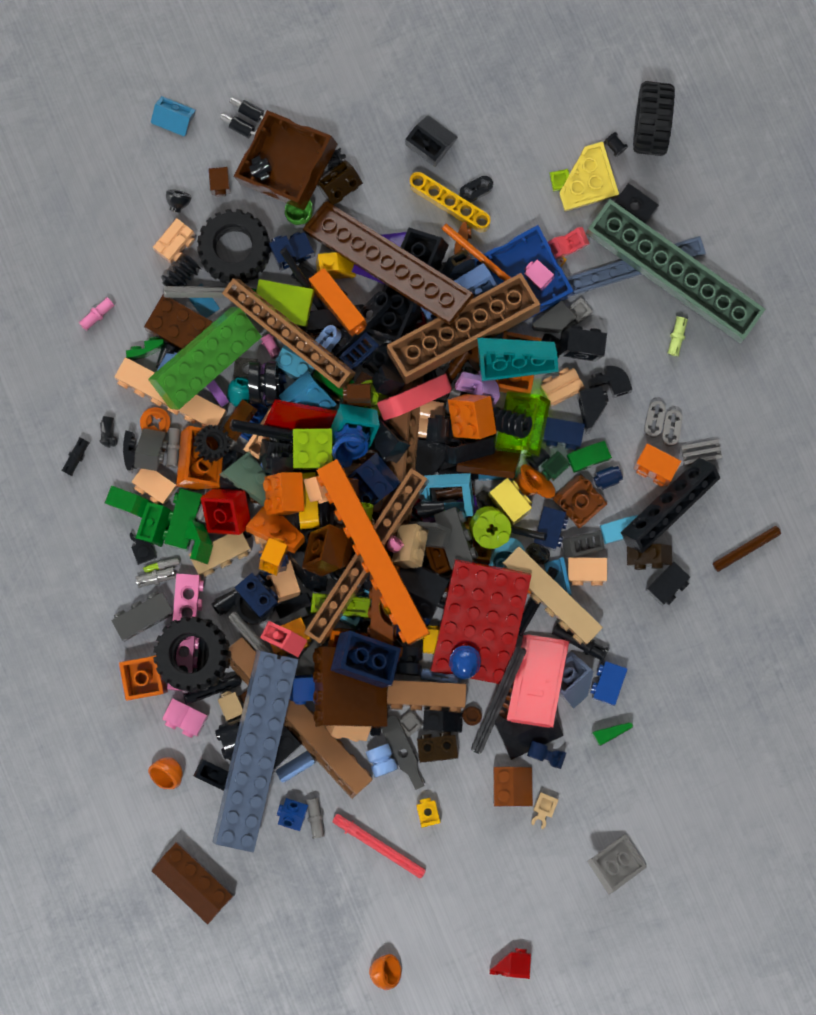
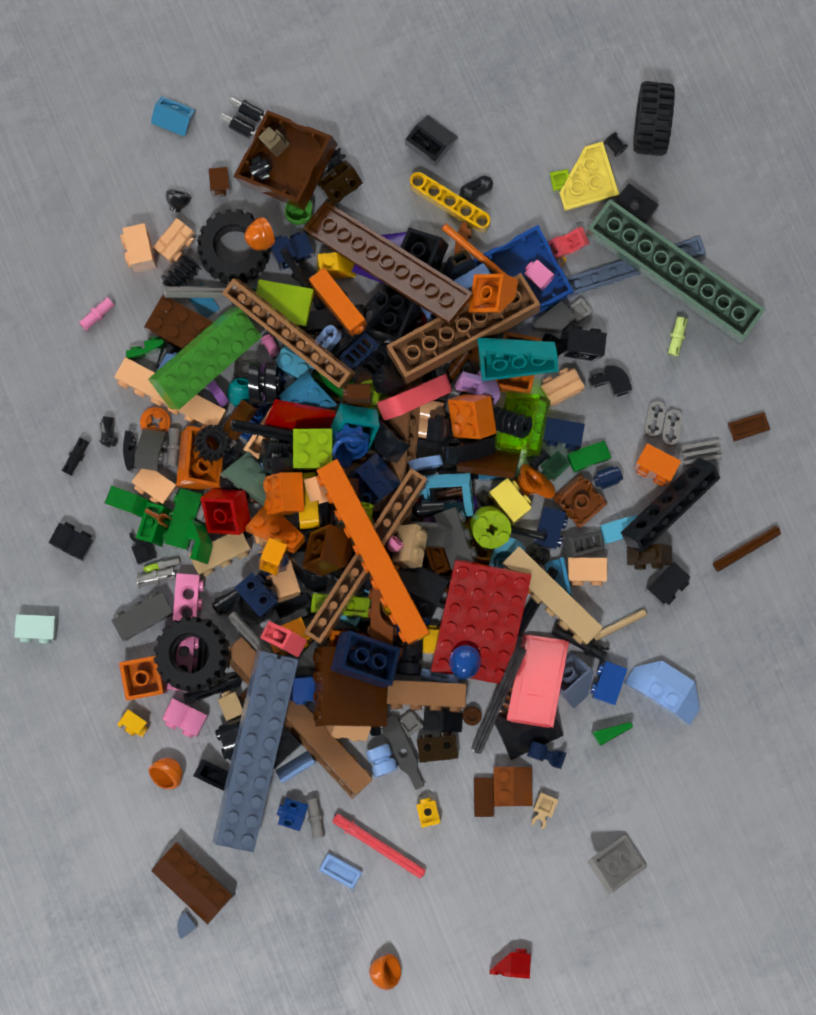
(35, 628): none -> light aqua brick
(71, 541): none -> black brick
(133, 724): none -> yellow brick
(139, 248): none -> light nougat brick
(160, 517): none -> dark orange hand
(185, 925): none -> sand blue tile
(259, 235): none -> orange hat
(274, 141): none -> dark tan brick
(340, 871): none -> light blue tile
(426, 463): none -> light blue beam
(483, 797): none -> reddish brown tile
(492, 293): none -> orange slope
(592, 405): black slope -> none
(620, 624): none -> tan bar
(666, 688): none -> light blue wedge
(748, 426): none -> reddish brown tile

